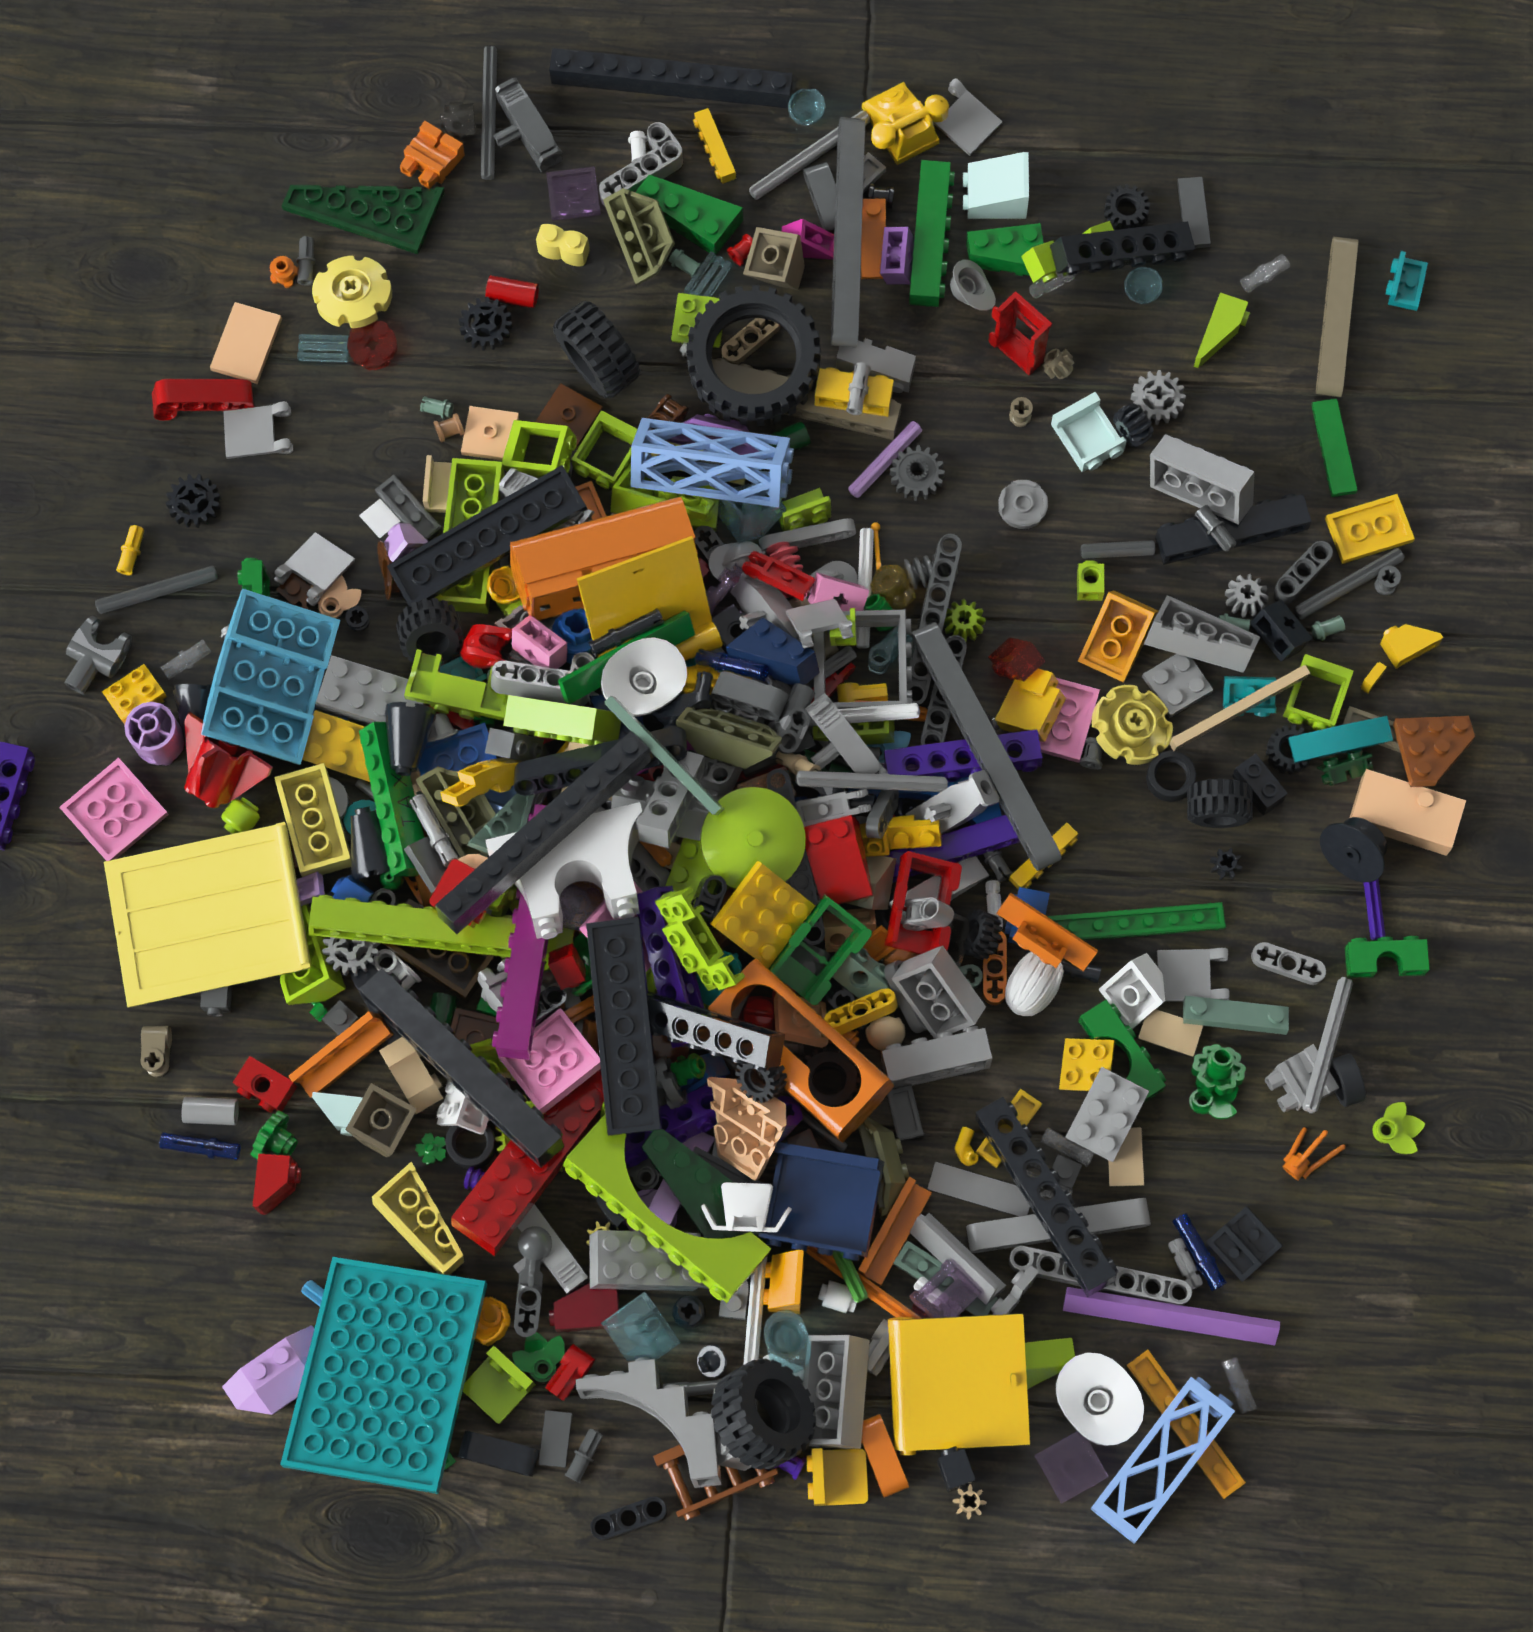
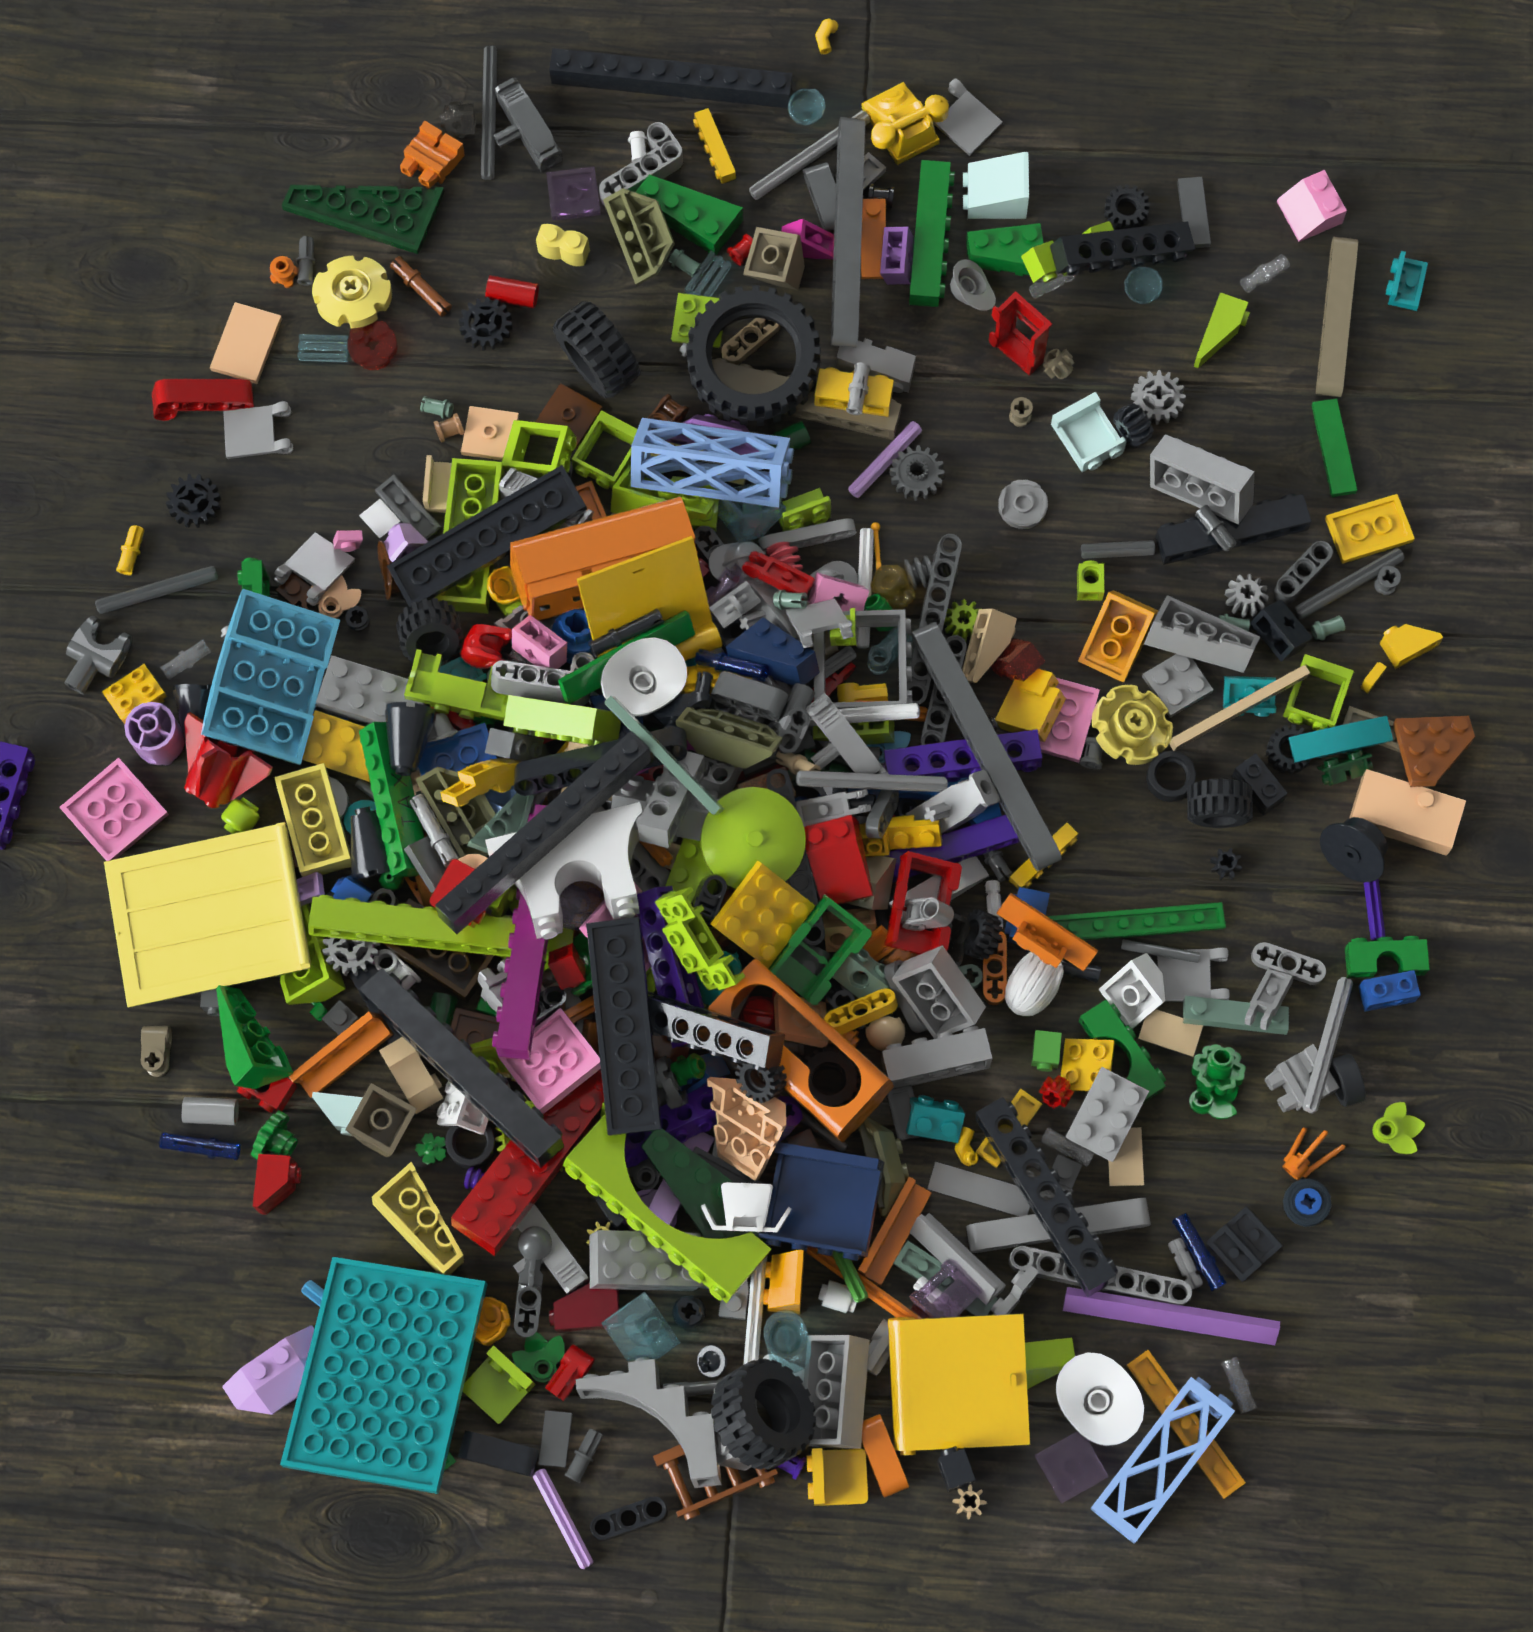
(247, 1048): none -> green wedge
(348, 540): none -> bright pink plate
(413, 279): none -> dark orange pin
(563, 1518): none -> lavender axle
(735, 604): none -> light grey hips
(791, 600): none -> sand green pin
(825, 29): none -> yellow arm
(935, 1119): none -> teal bracket
(988, 640): none -> tan slope
(1046, 1050): none -> bright green brick
(1056, 1091): none -> red gear
(1160, 951): none -> dark grey bar
(1268, 997): none -> light grey hinge
(1299, 1208): none -> black wheel
(1312, 206): none -> bright pink slope
(1389, 990): none -> blue brick

